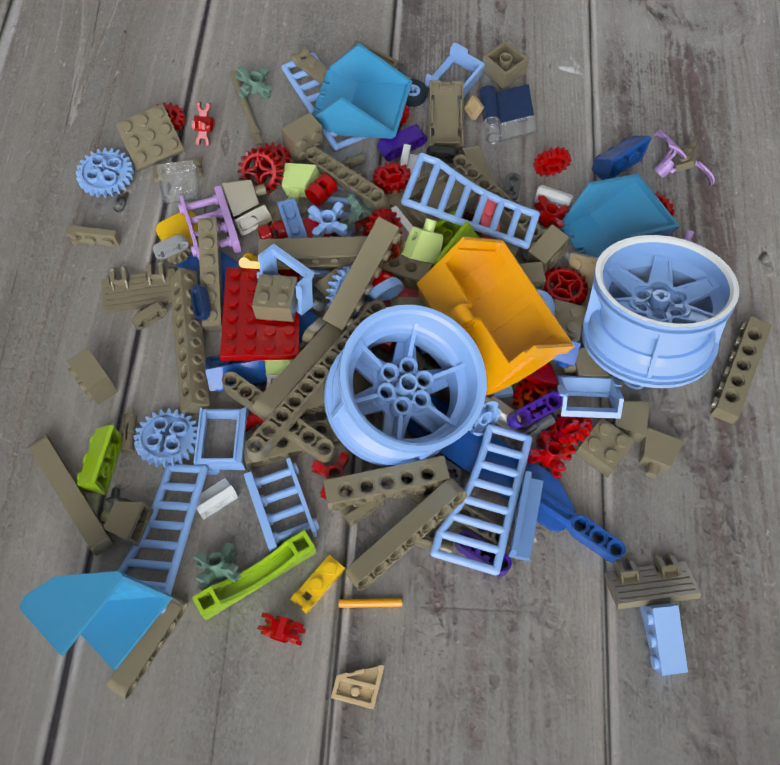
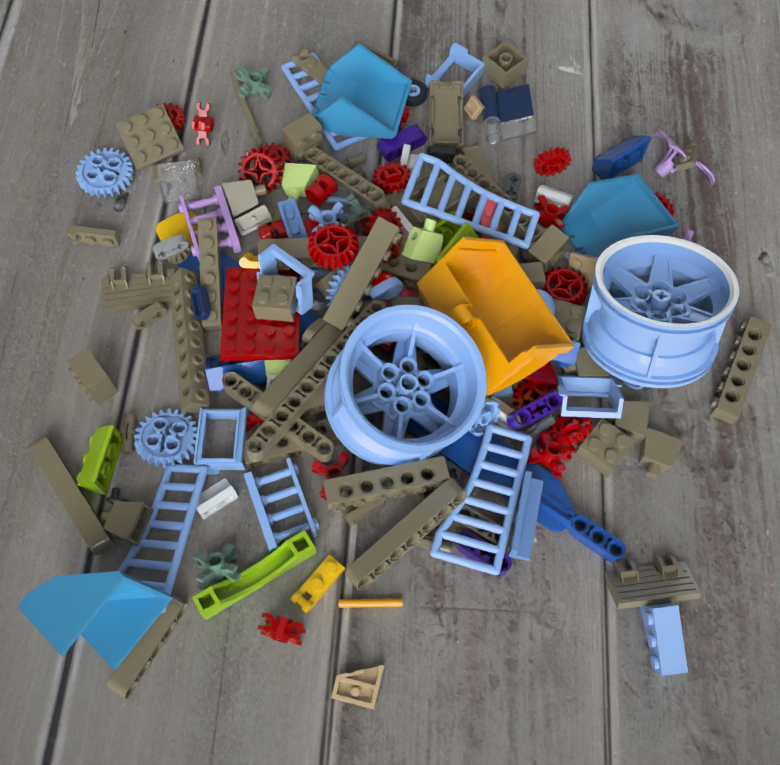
(333, 246): none -> red gear

